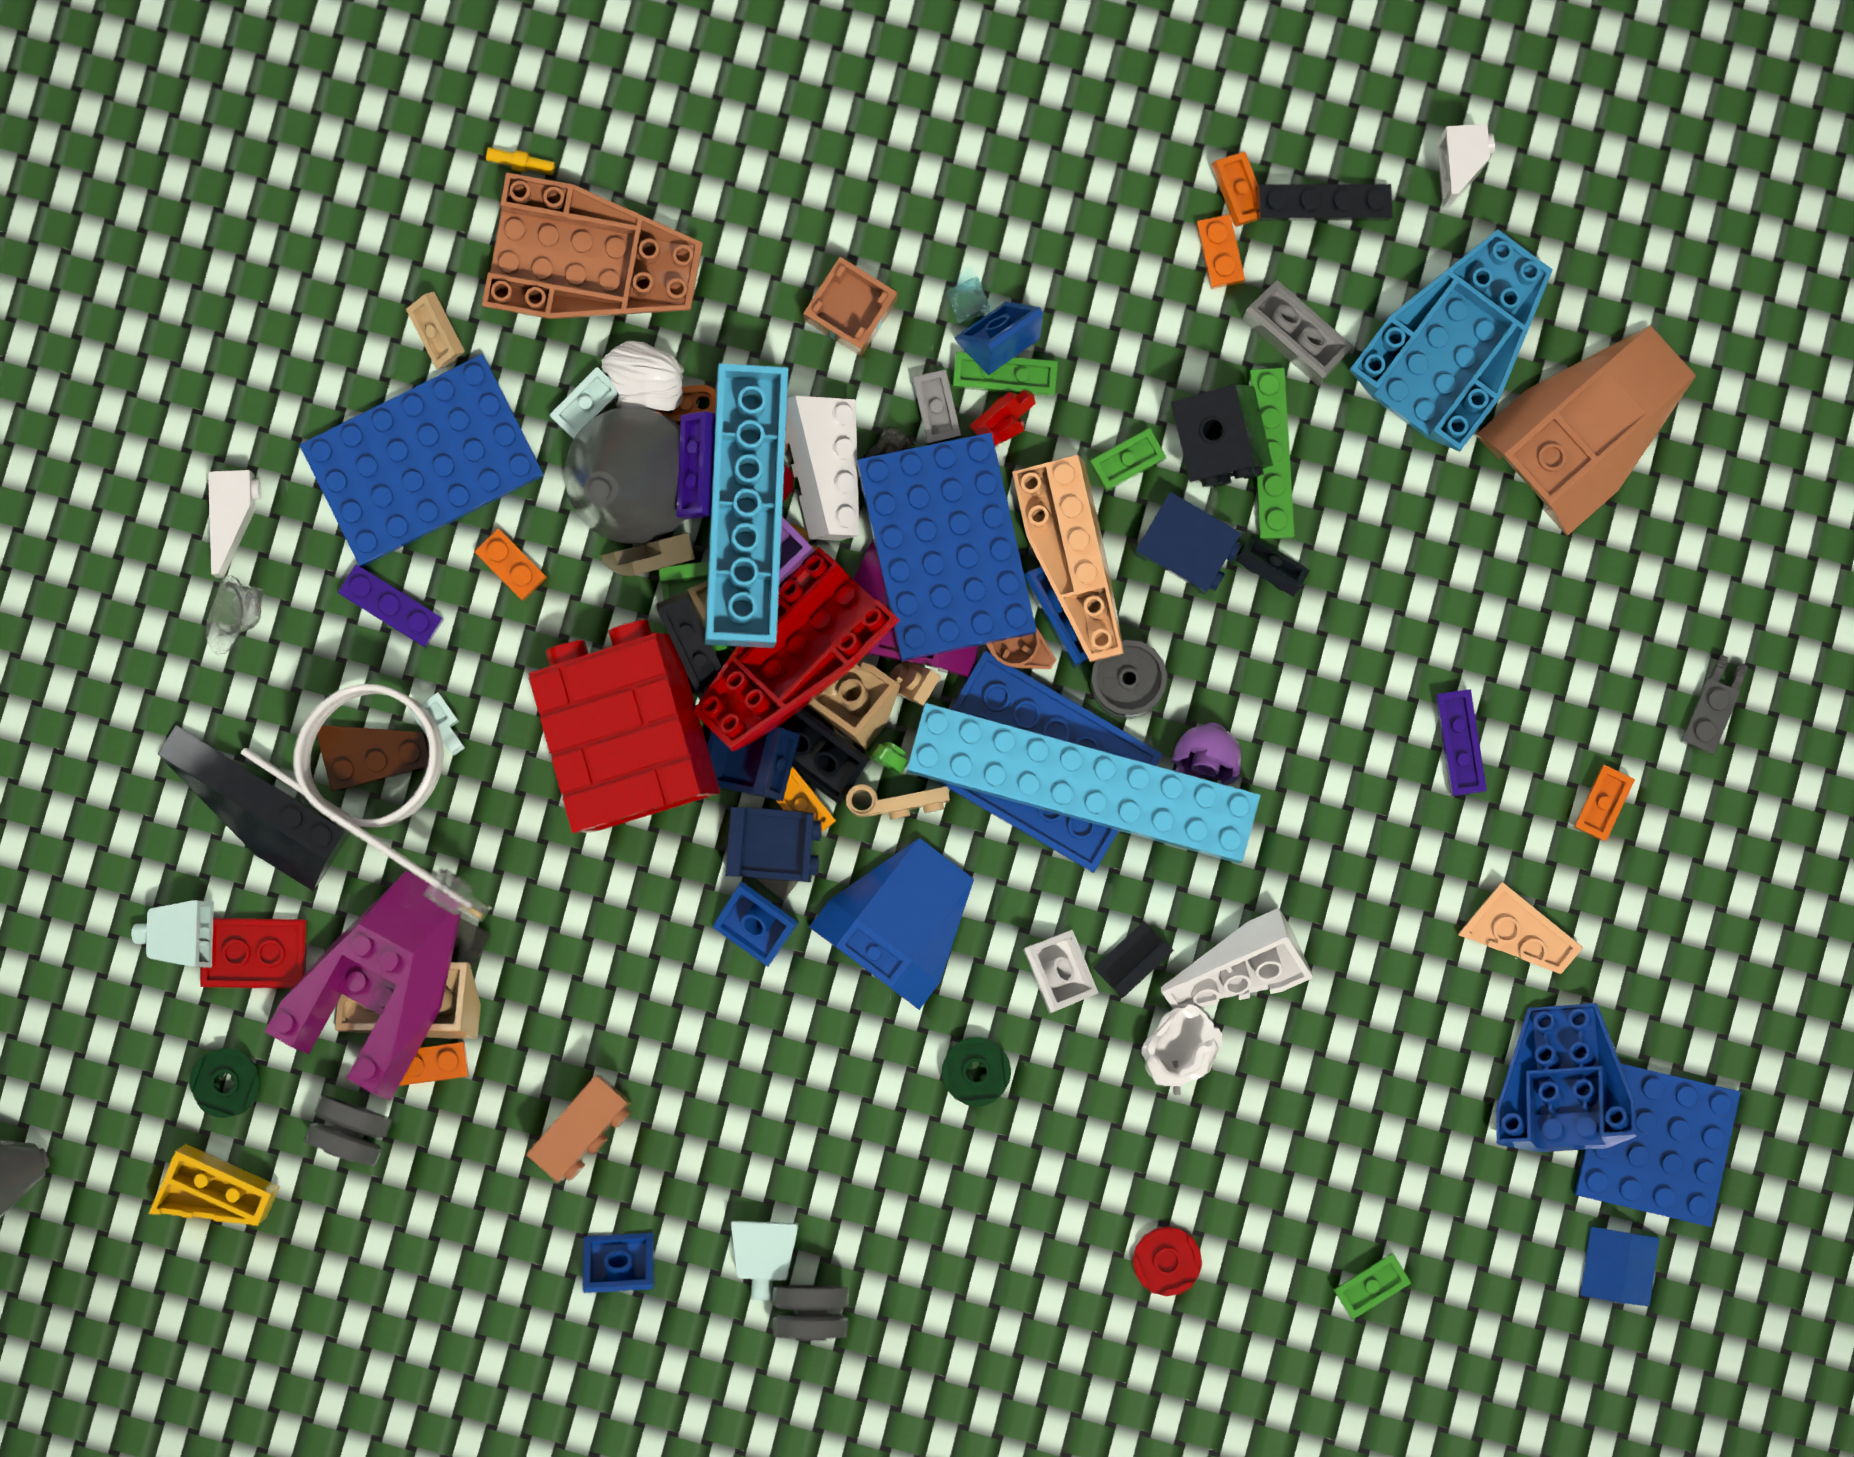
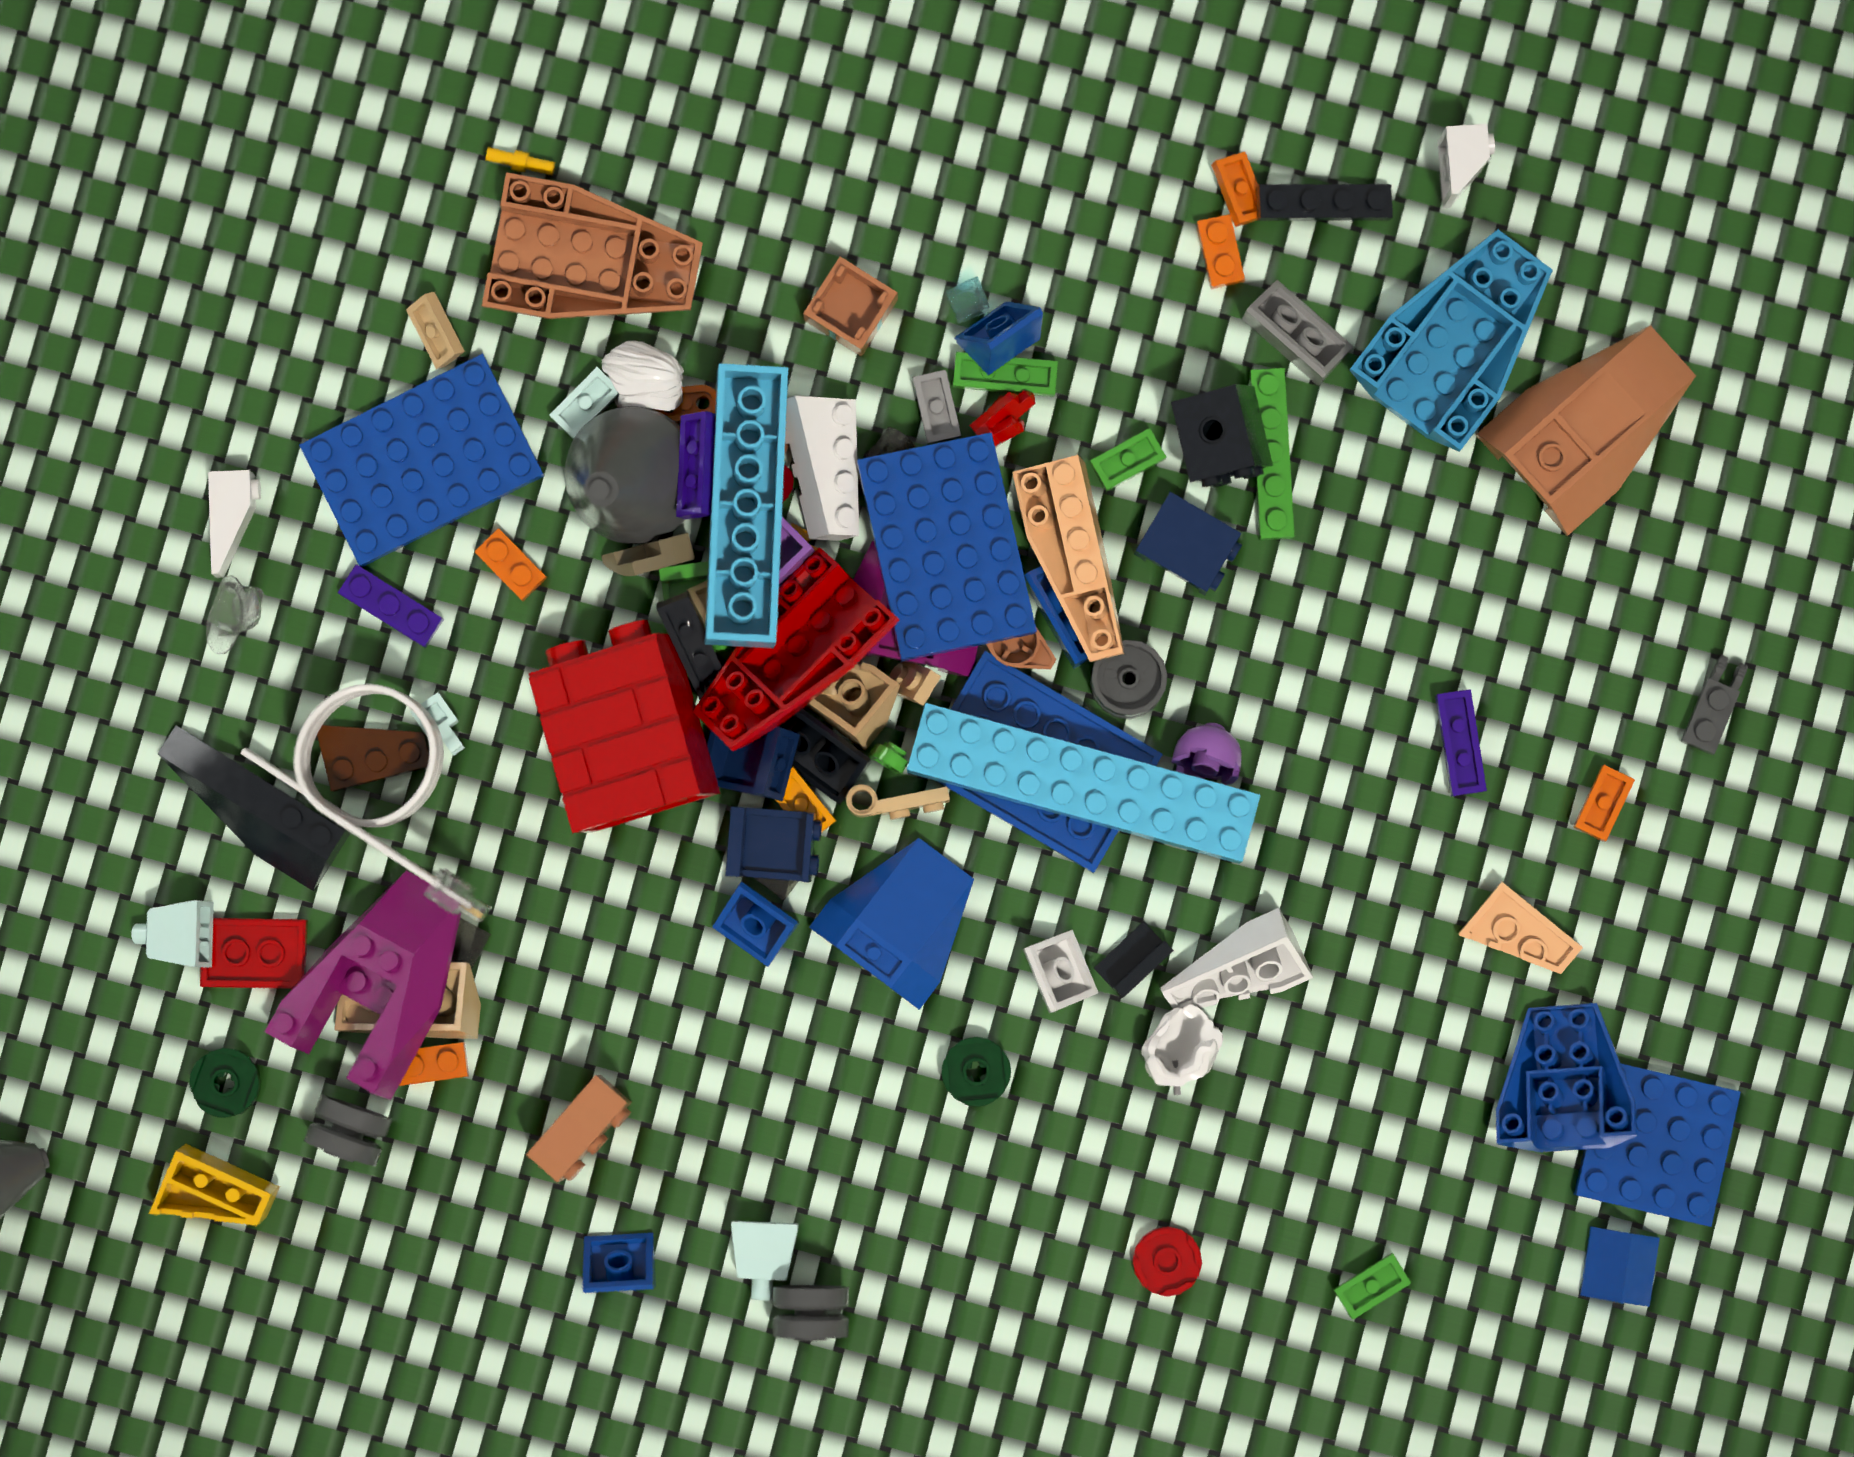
(1272, 565): black plate -> none

